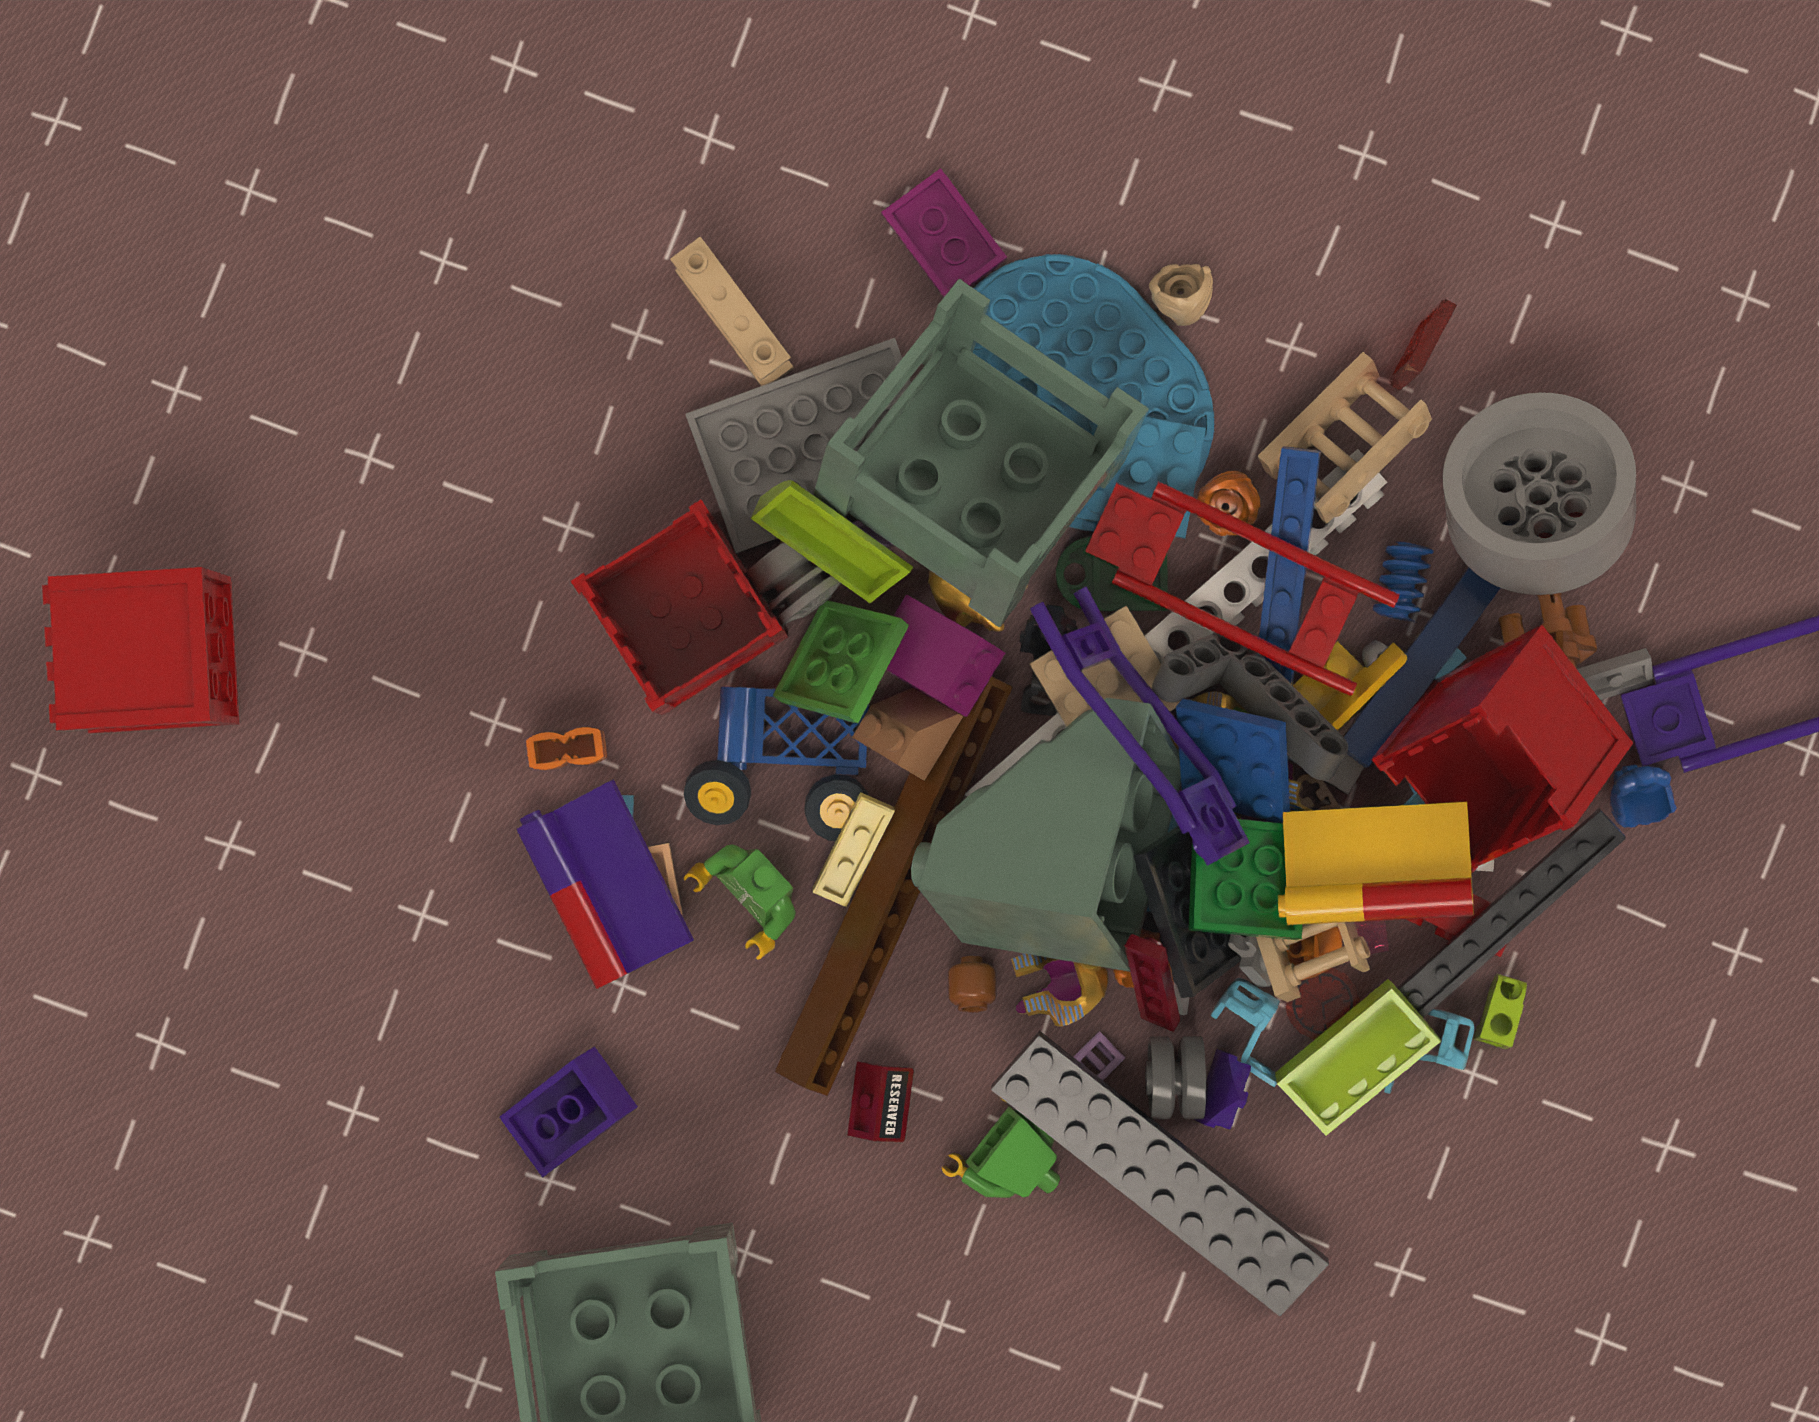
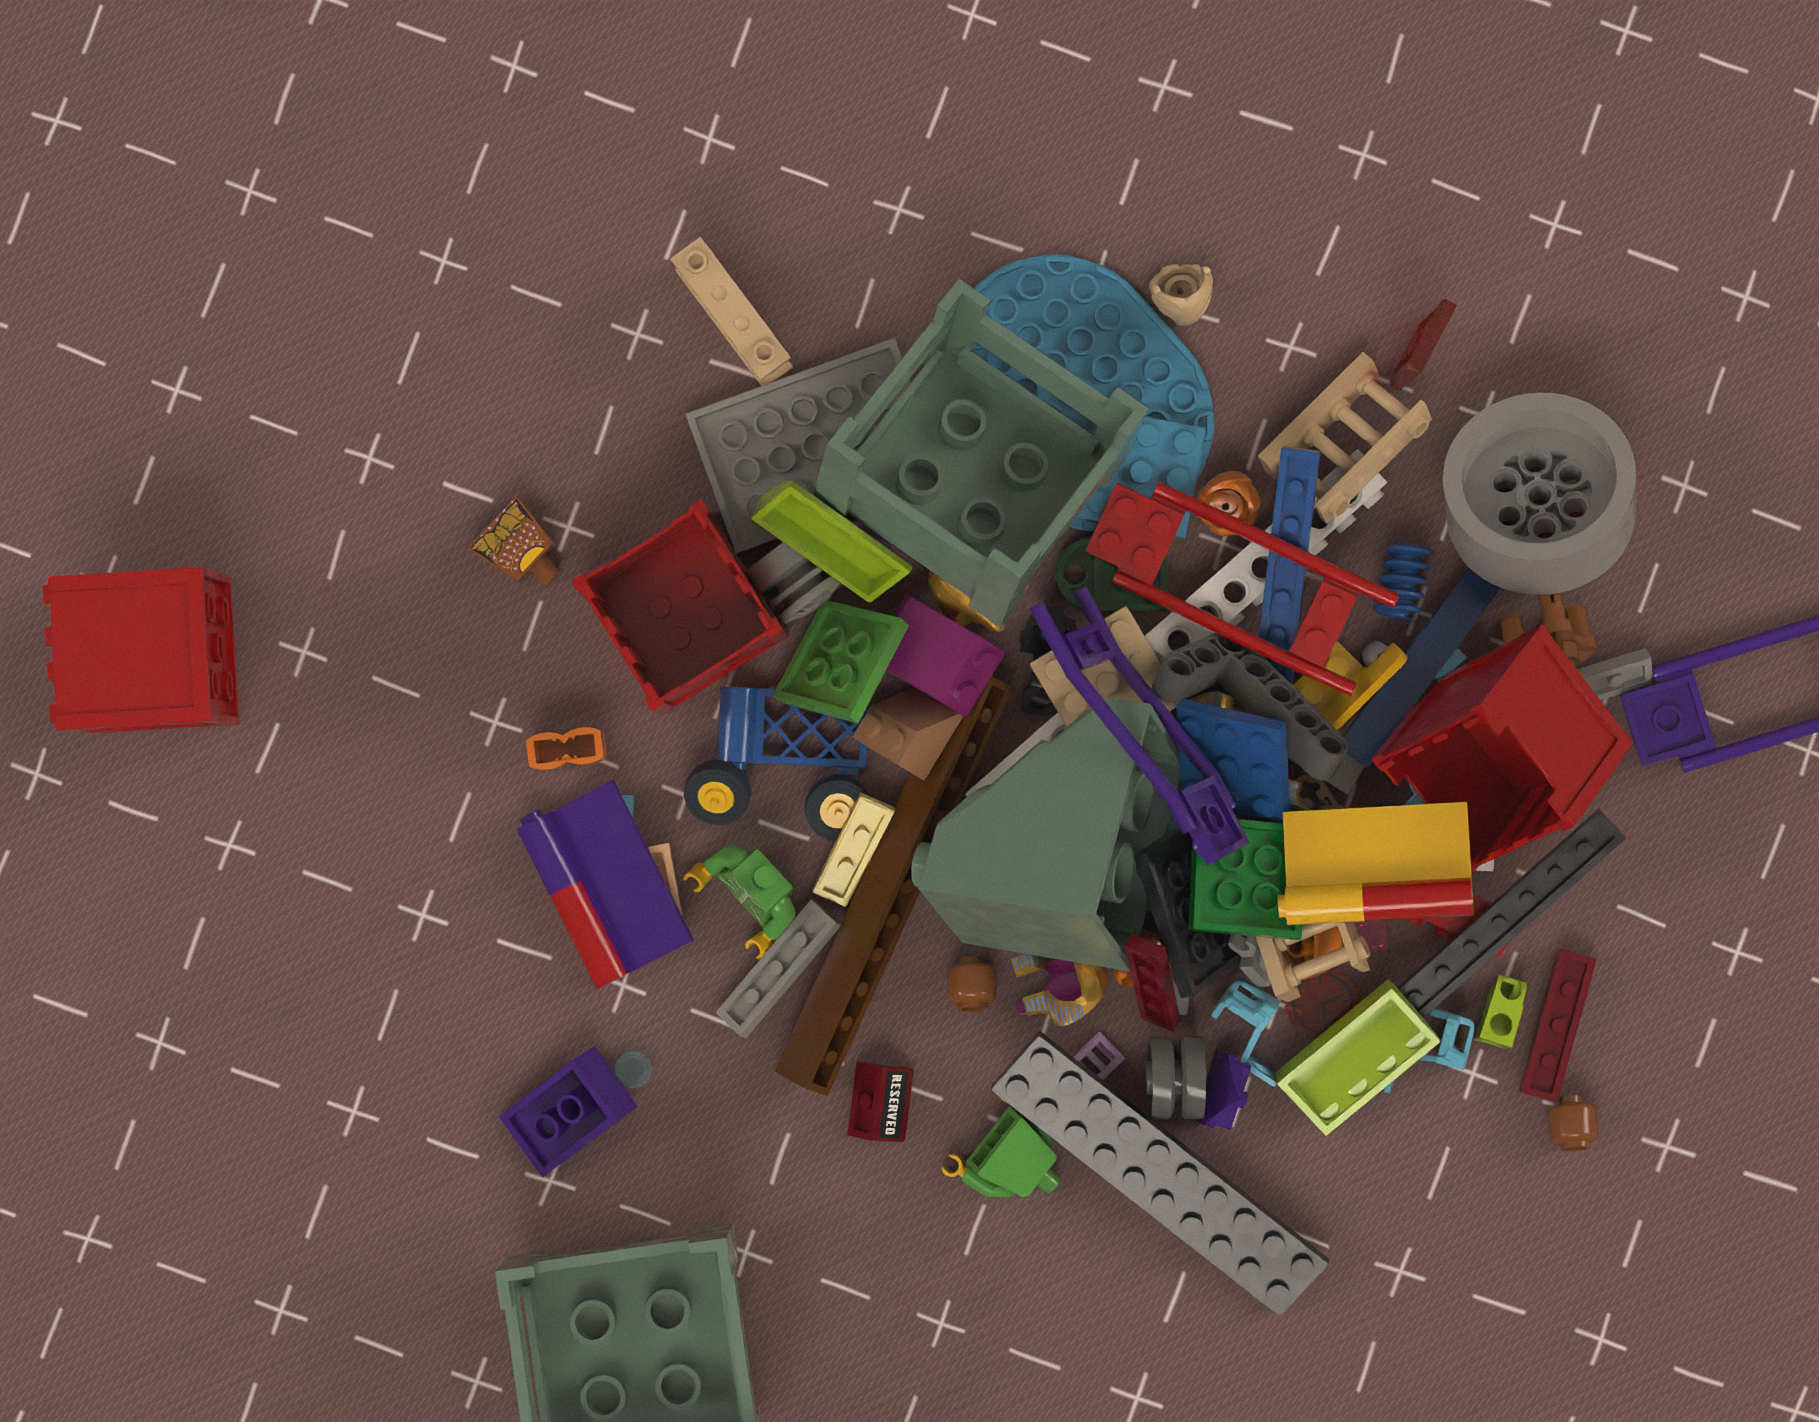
(517, 545): none -> torso
(633, 1069): none -> clear light blue plate
(778, 968): none -> light grey plate
(943, 233): magenta plate -> none
(1557, 1025): none -> dark red plate
(1573, 1124): none -> dark orange head
(1641, 796): blue hair -> none

